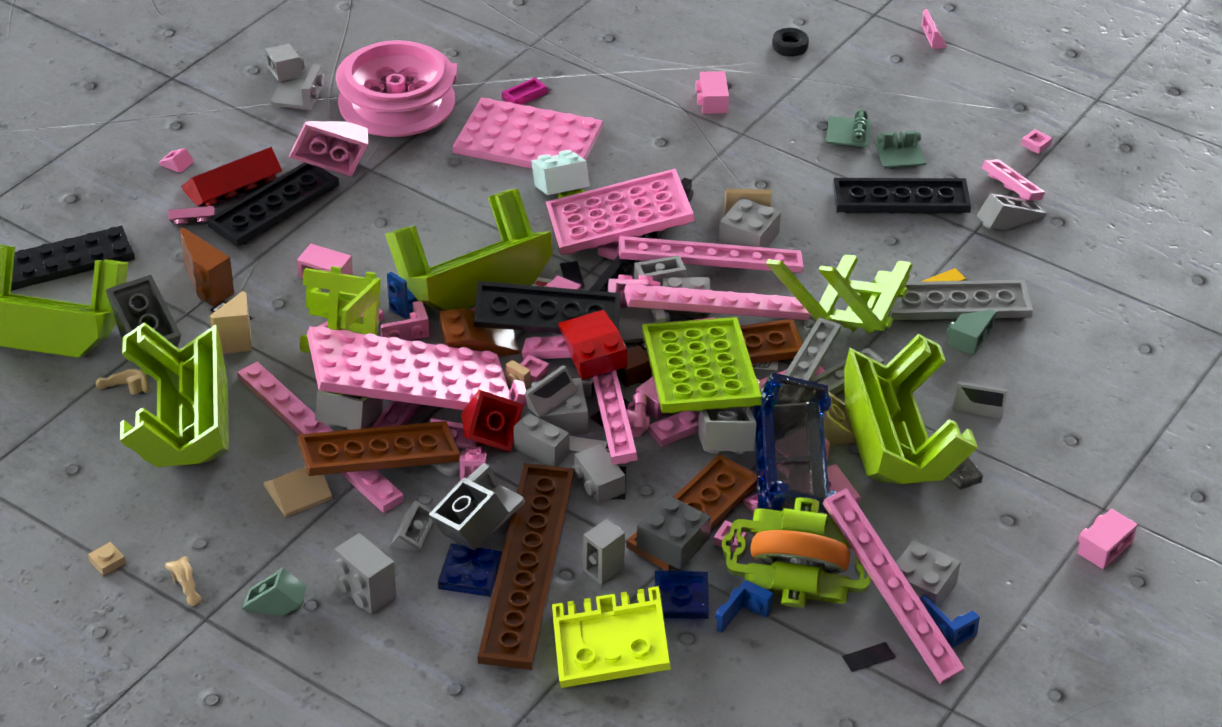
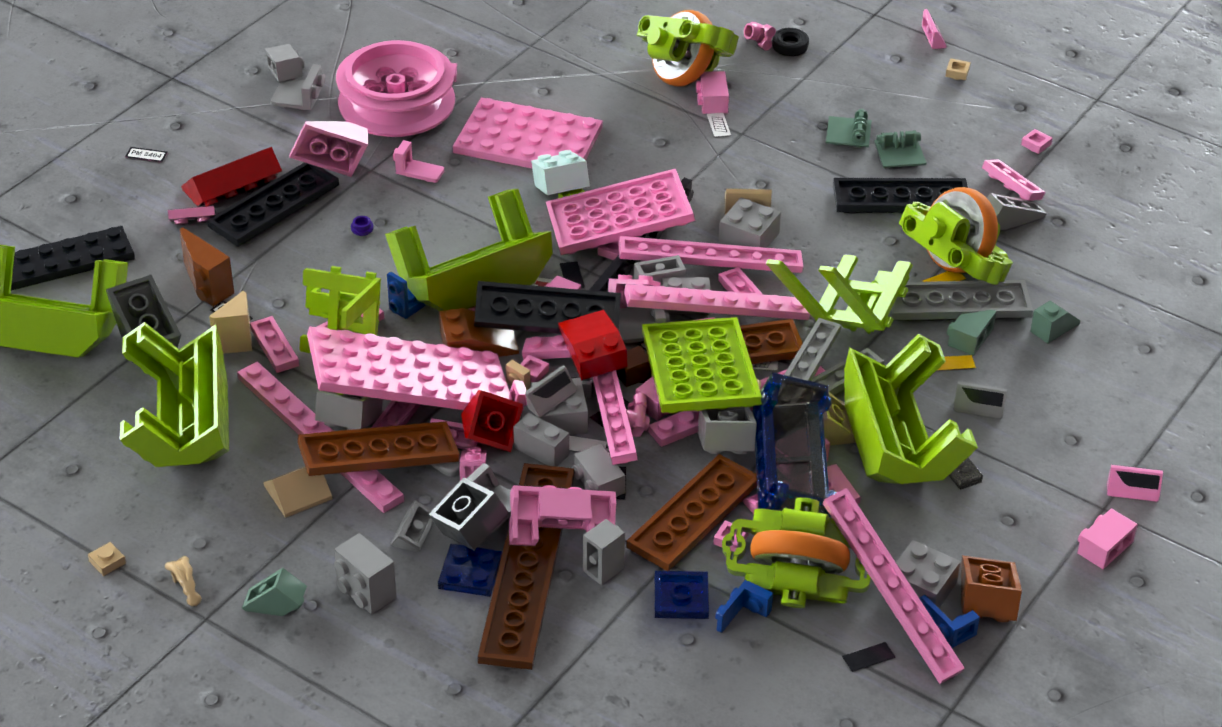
(136, 381): tan piece -> none
(146, 154): none -> sticker
(177, 160): bright pink slope -> none
(274, 344): none -> bright pink plate
(322, 259): bright pink brick -> none
(362, 225): none -> dark purple plate
(411, 329): bright pink bracket -> none
(412, 168): none -> bright pink bracket
(525, 92): dark pink tile -> none
(556, 509): none -> bright pink bracket
(610, 640): neon yellow hinge -> none
(673, 532): dark grey brick -> none
(685, 45): none -> lime piece
(718, 124): none -> white sticker
(737, 281): none -> bright pink plate
(760, 33): none -> bright pink plate
(958, 69): none -> tan plate
(958, 362): none -> yellow sticker
(959, 234): none -> lime piece
(990, 588): none -> dark orange slope
(1052, 321): none -> sand green slope
(1134, 483): none -> bright pink slope

